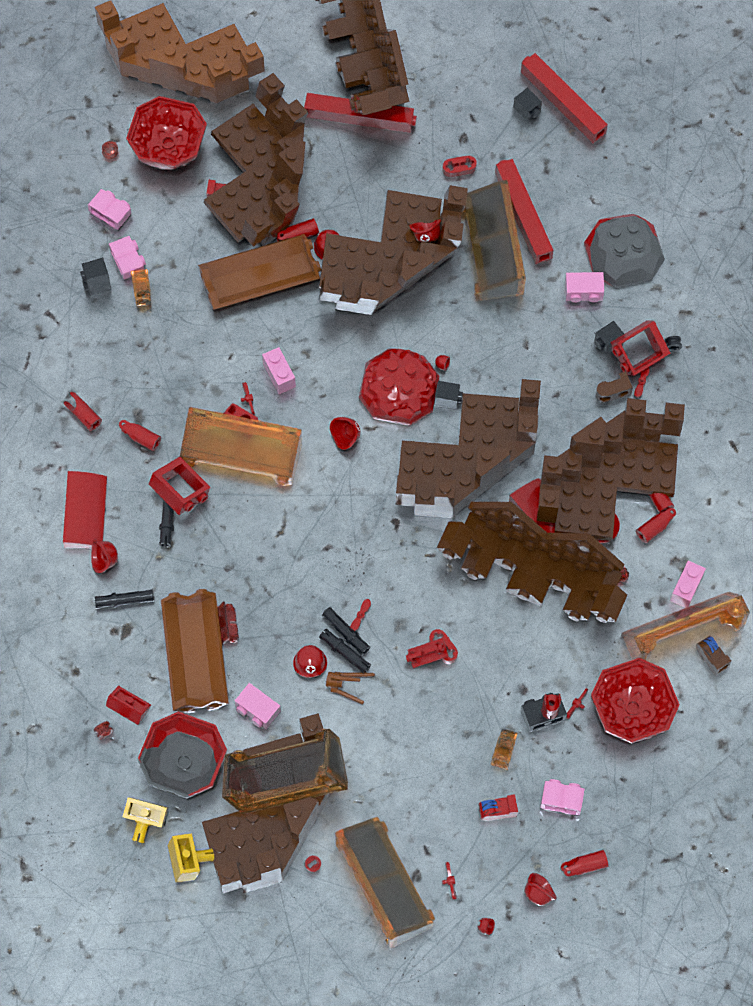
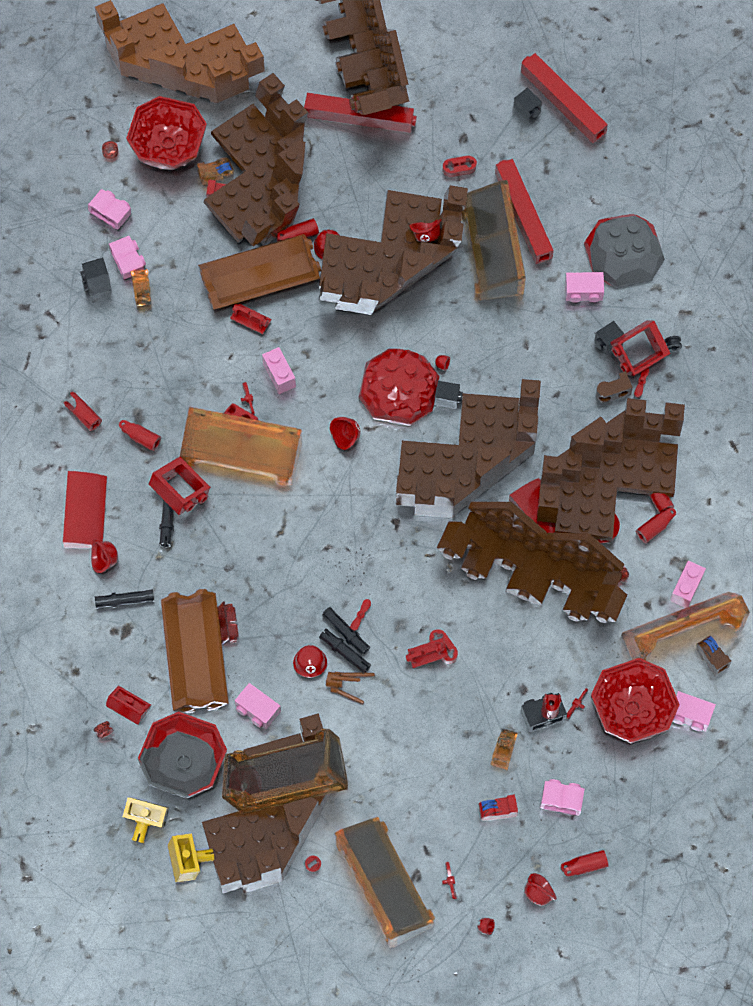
(215, 170): none -> clear orange leg
(250, 318): none -> red hinge
(693, 712): none -> bright pink brick

